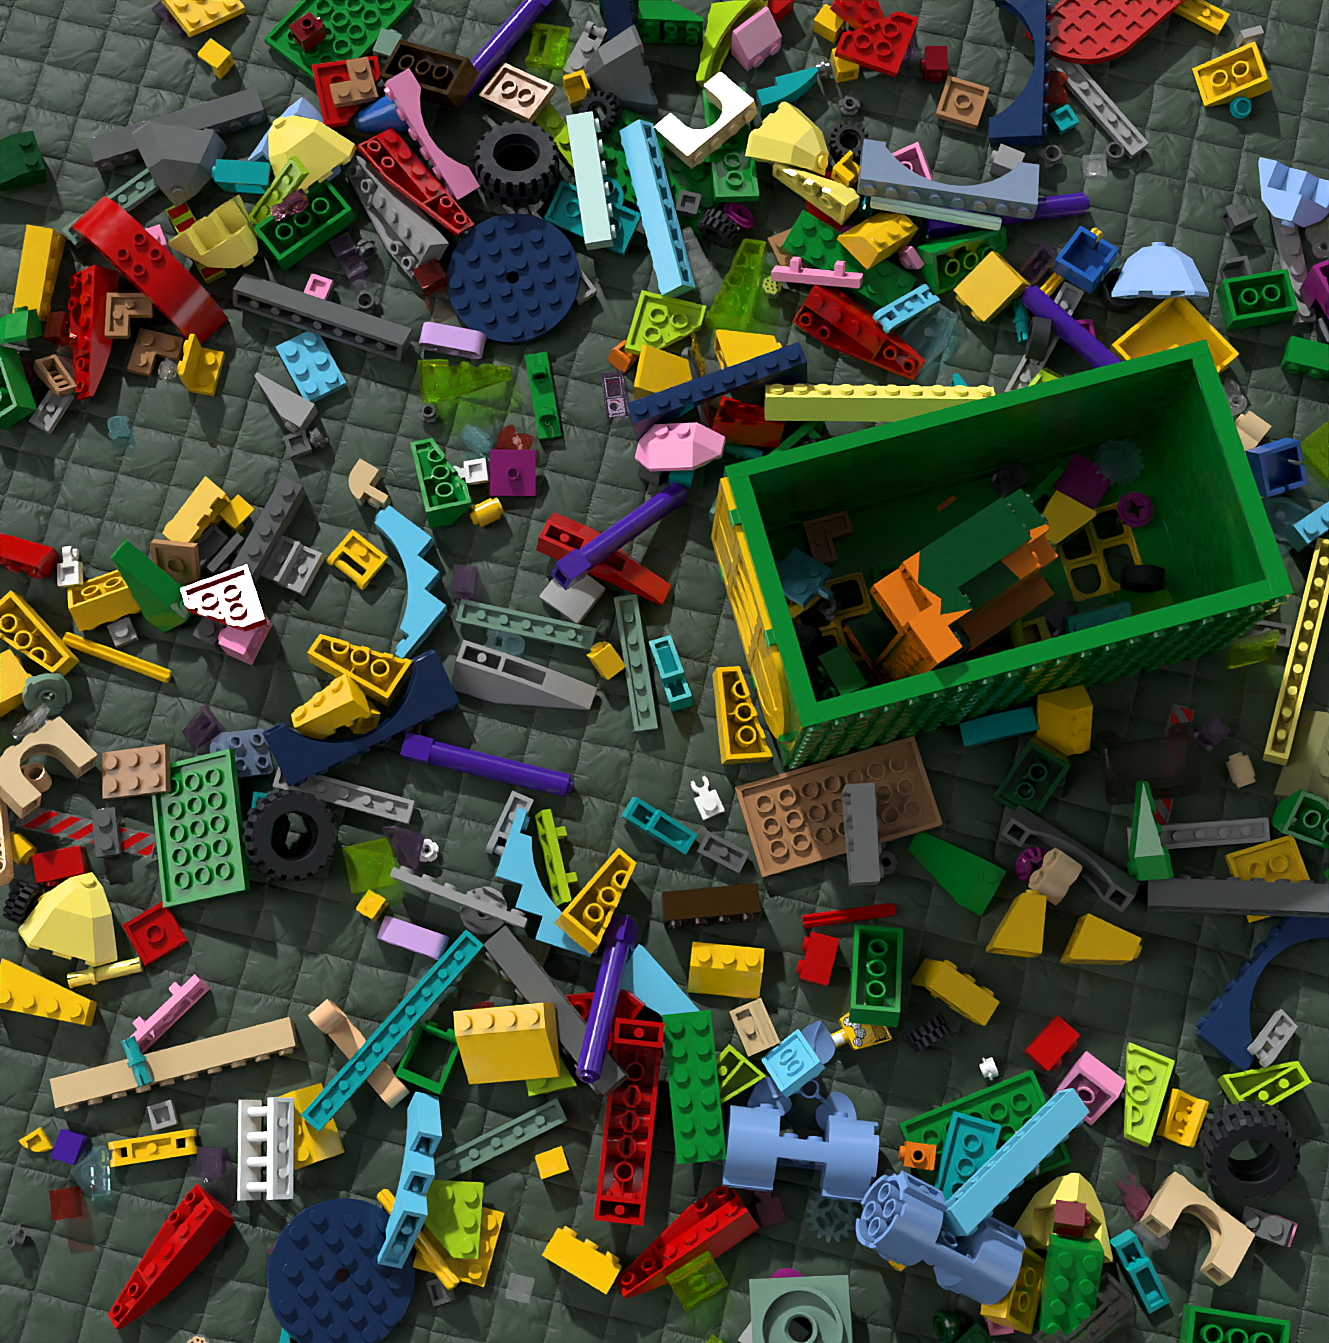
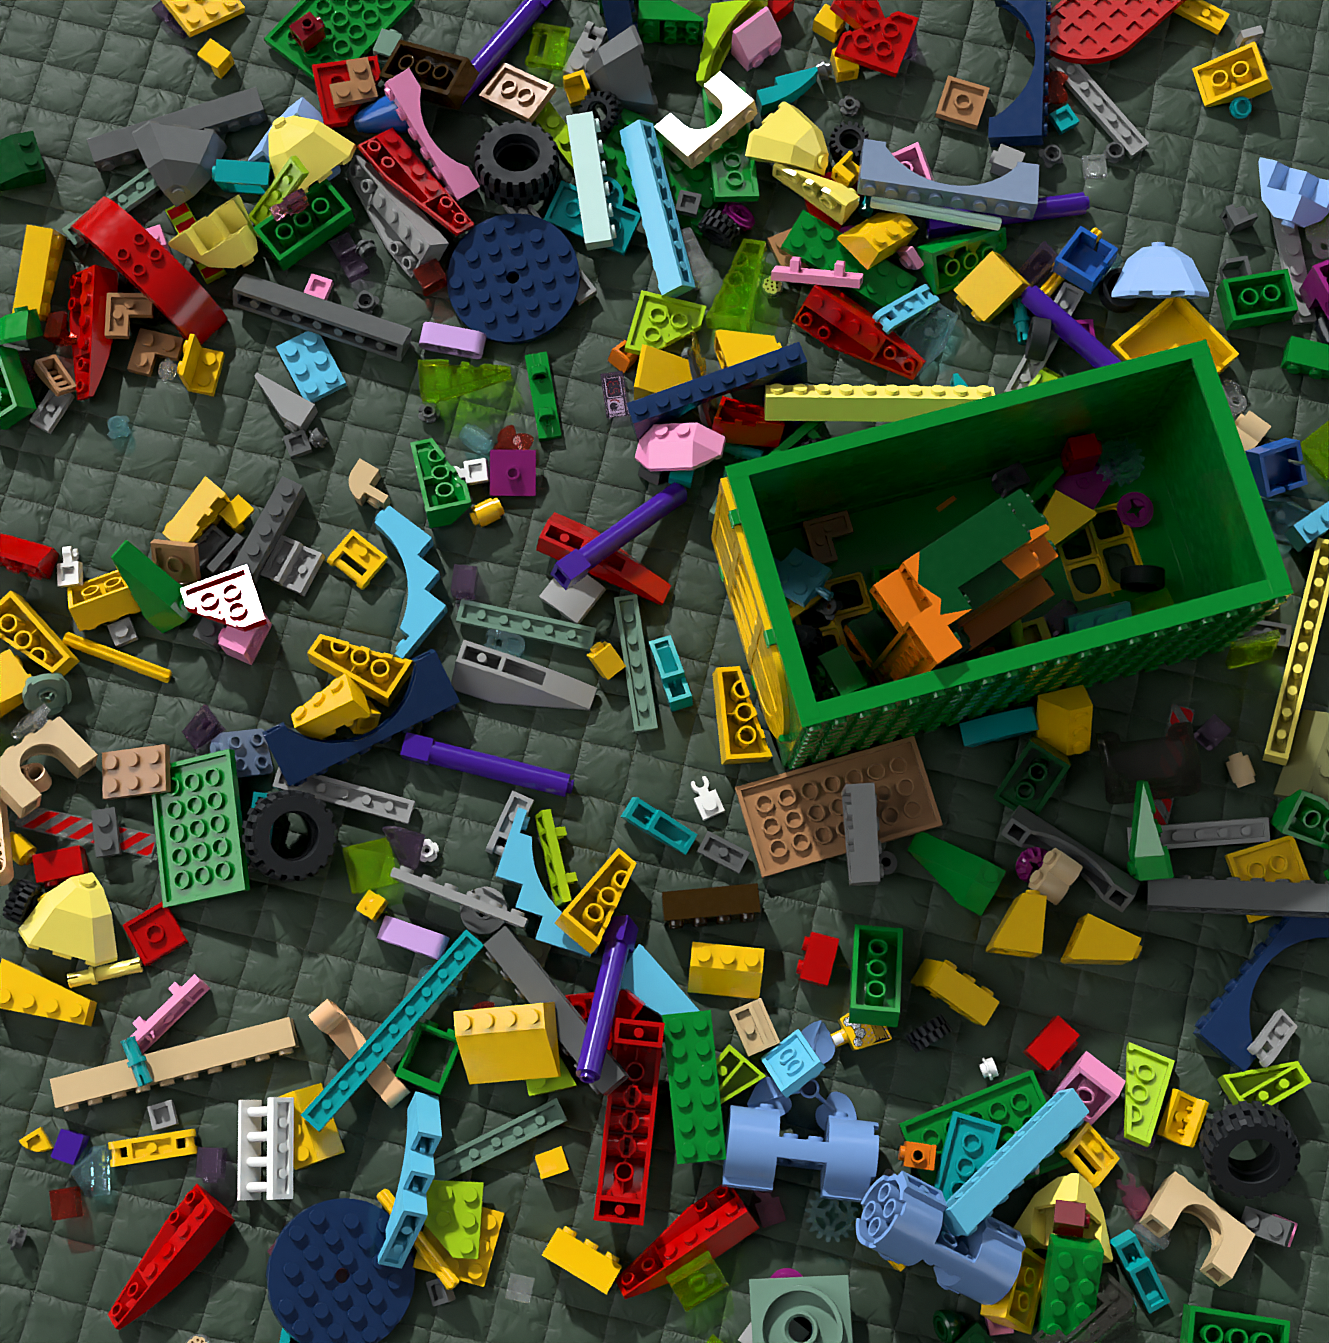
(848, 915): red axle -> none
(934, 63): dark red brick -> none
(1080, 454): none -> red brick
(1094, 1150): none -> yellow plate

